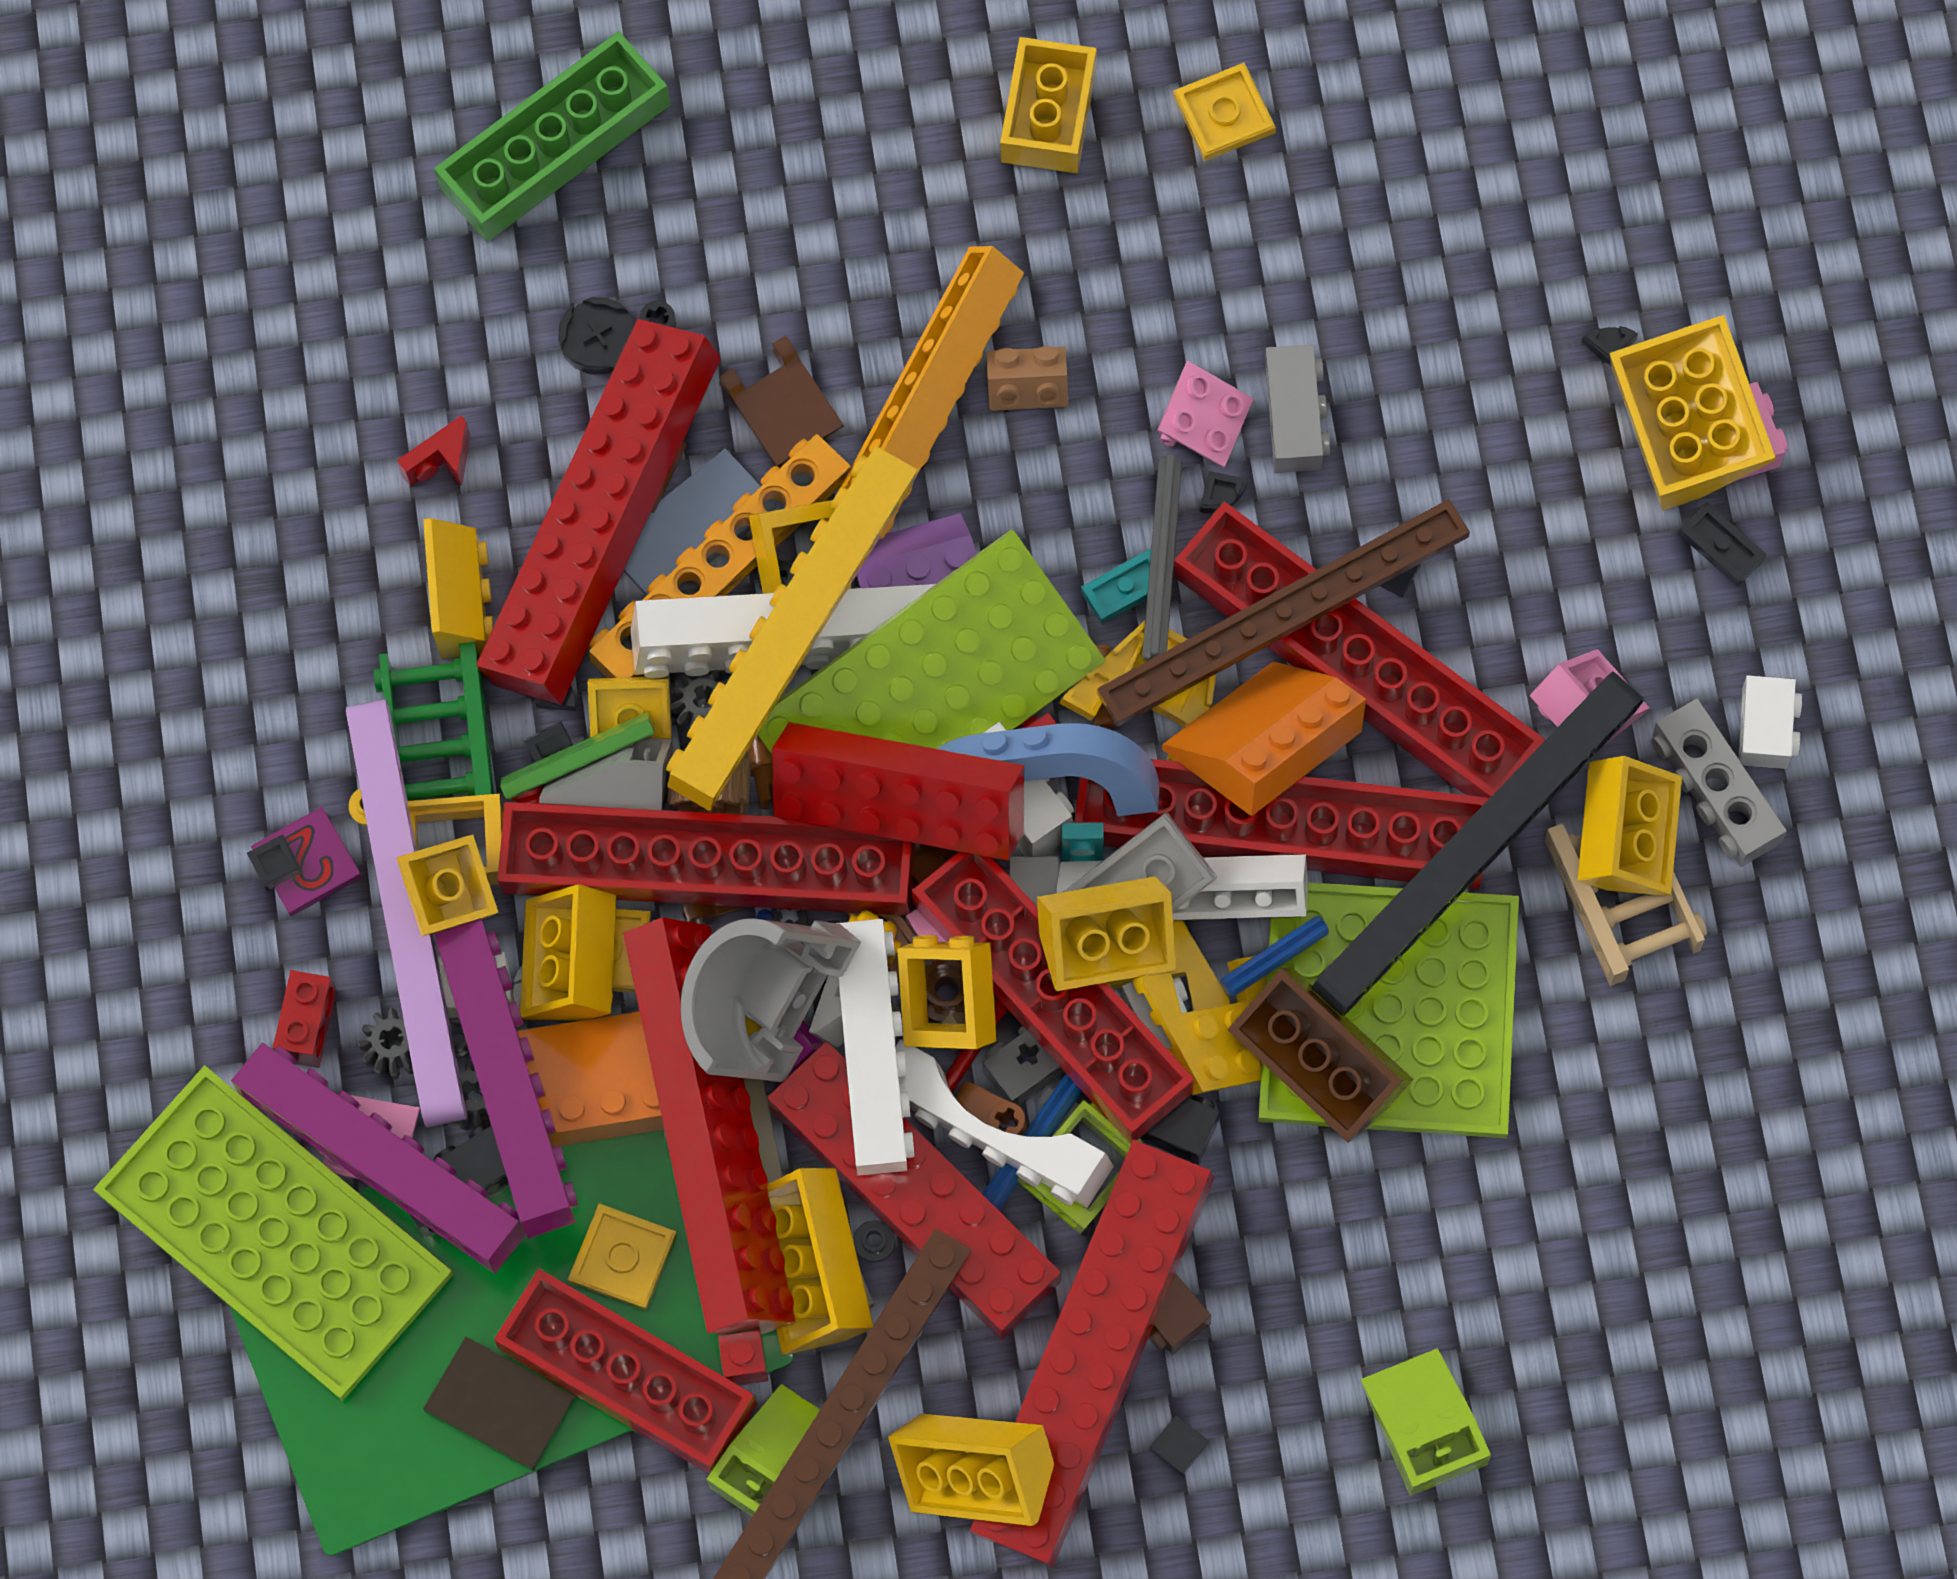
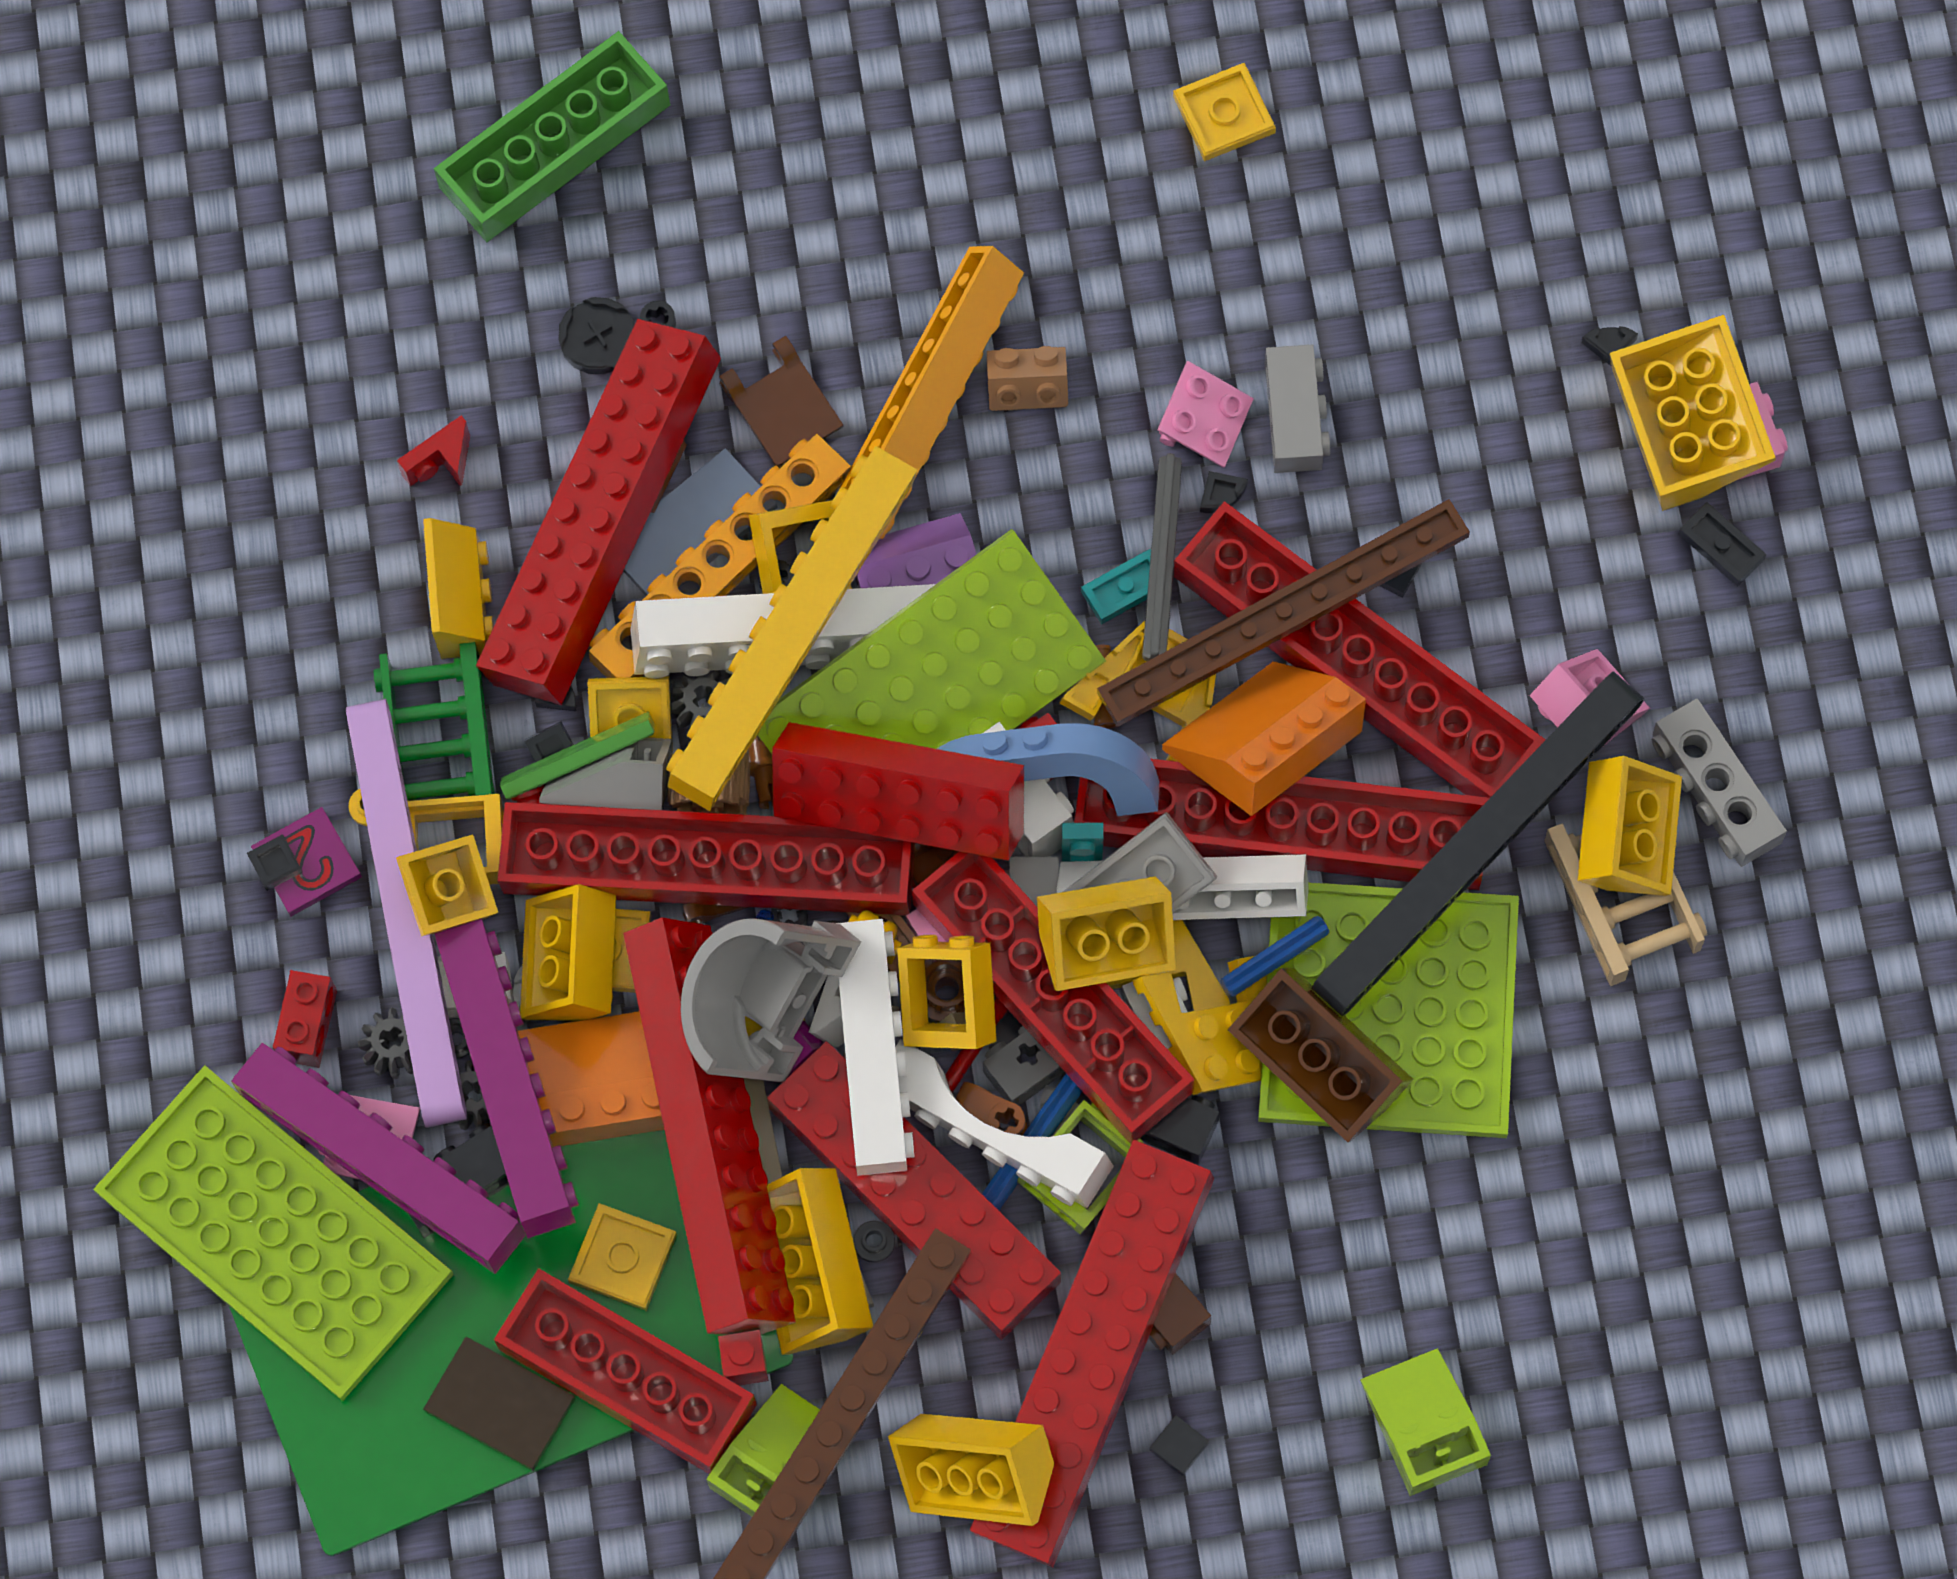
(1048, 105): yellow brick -> none
(1768, 721): white brick -> none

